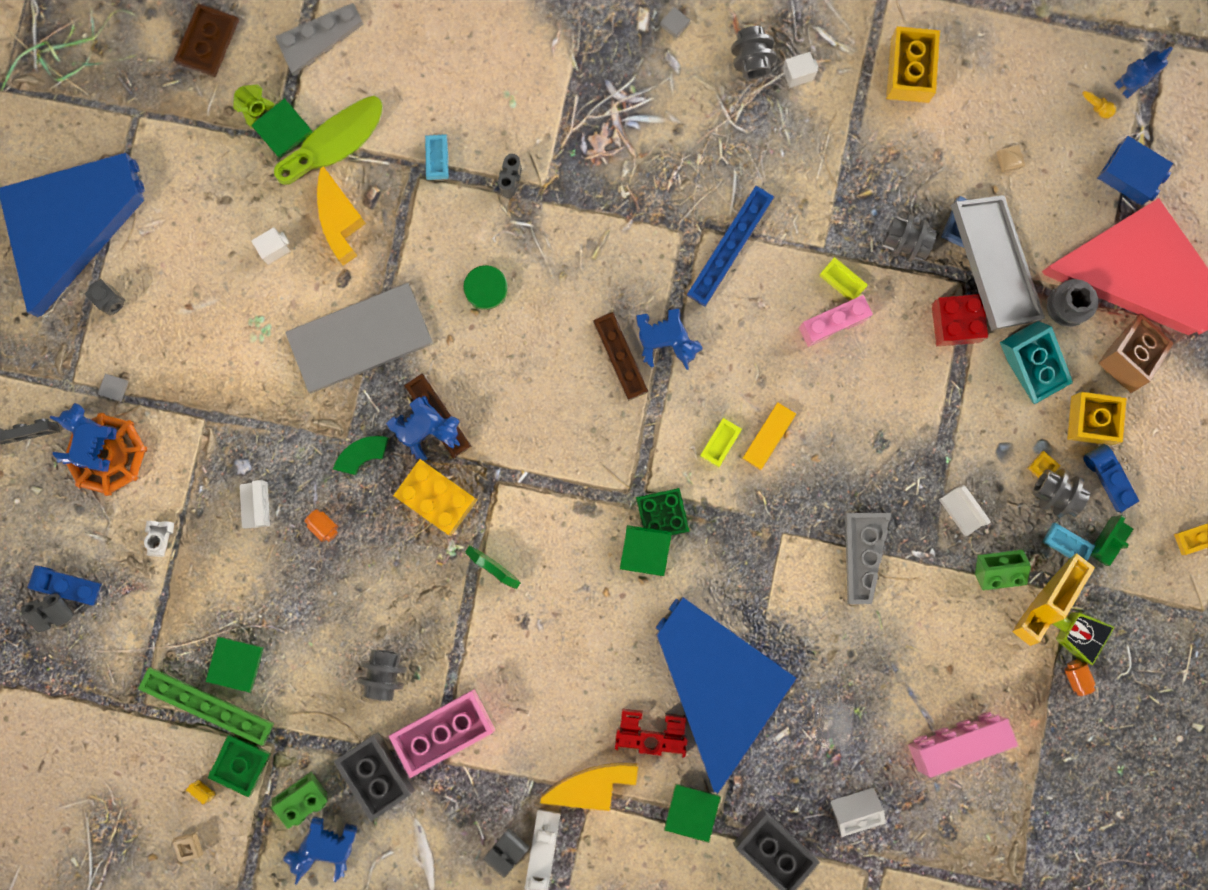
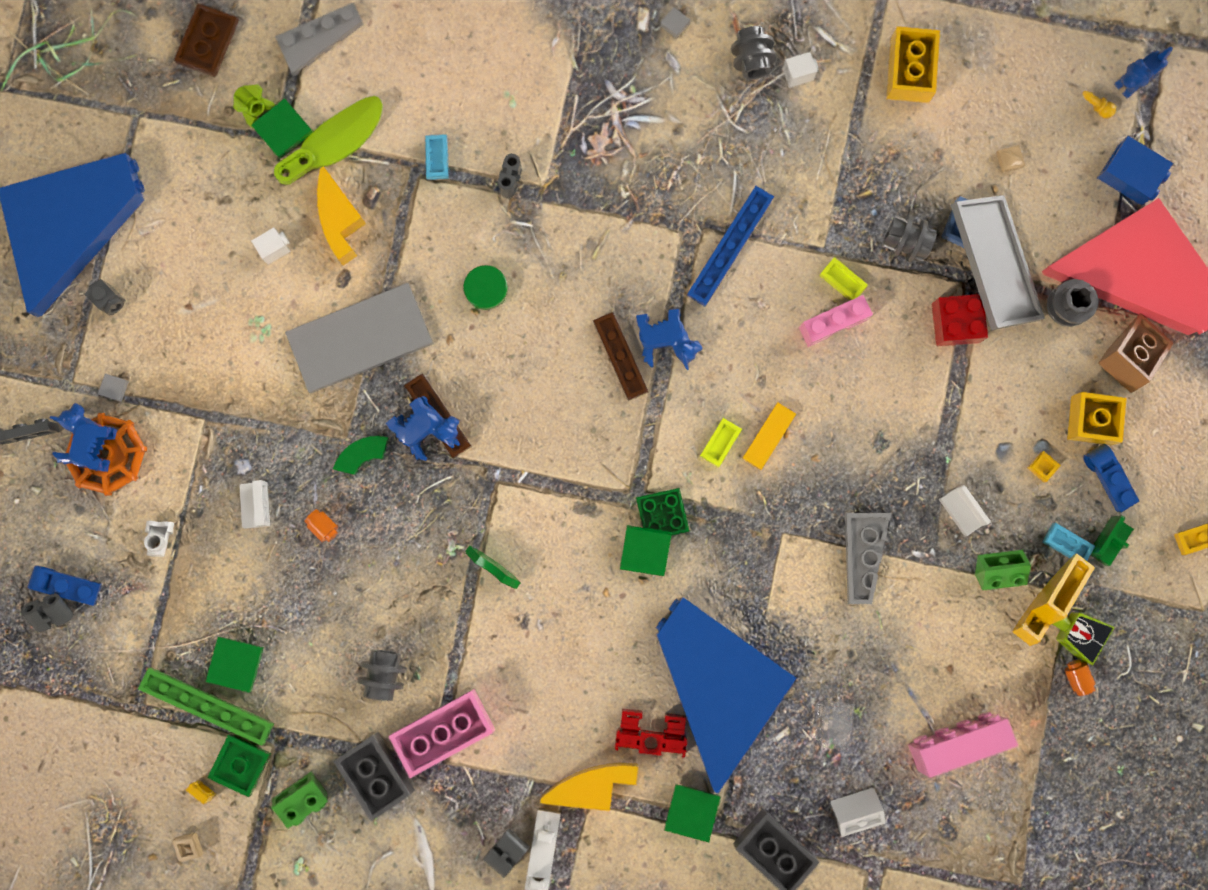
(322, 846): blue animal -> none
(435, 497): yellow brick -> none
(1037, 361): teal slope -> none
(1058, 491): flat silver piece -> none

